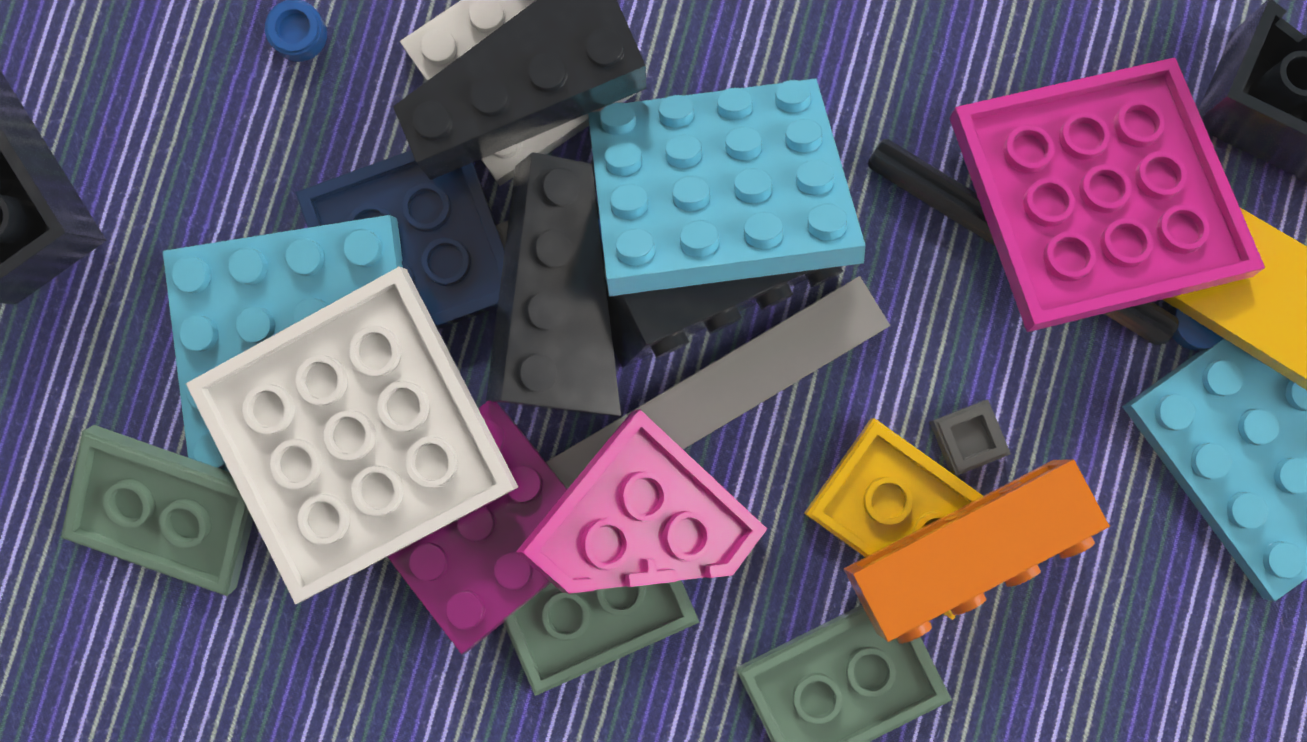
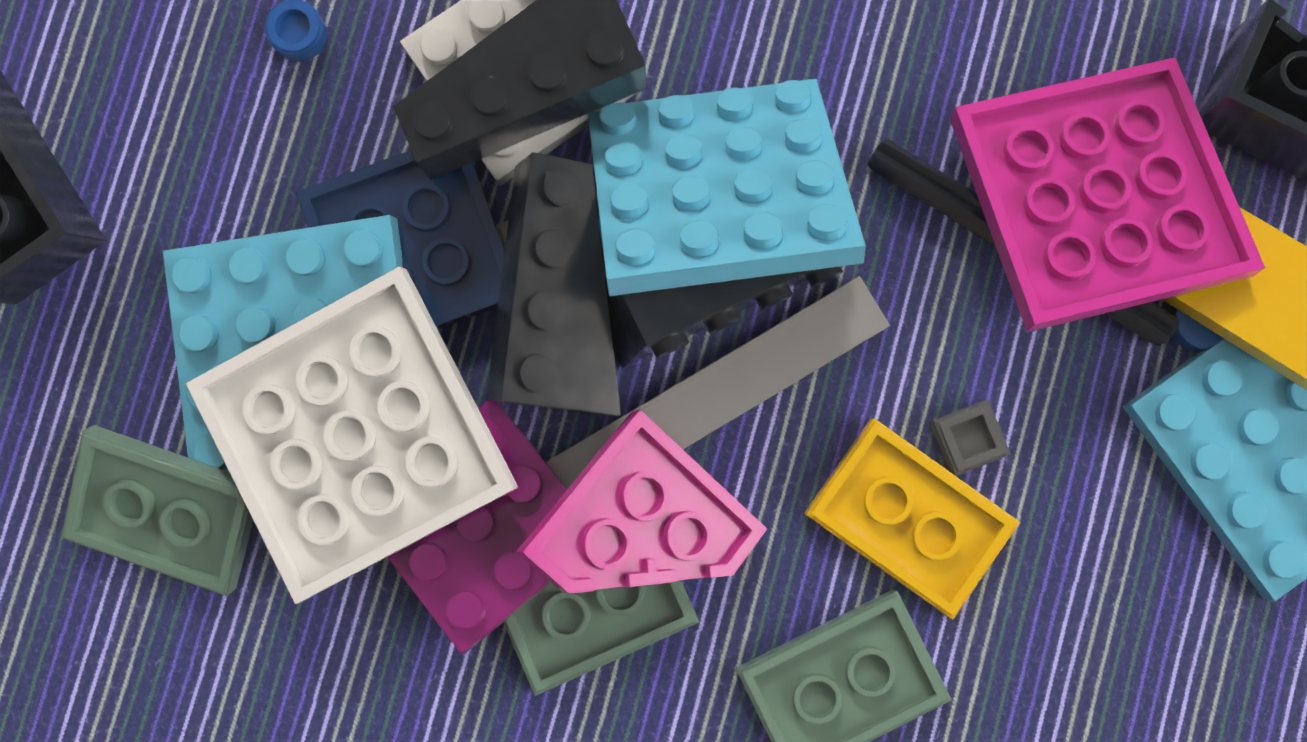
(977, 549): orange brick -> none

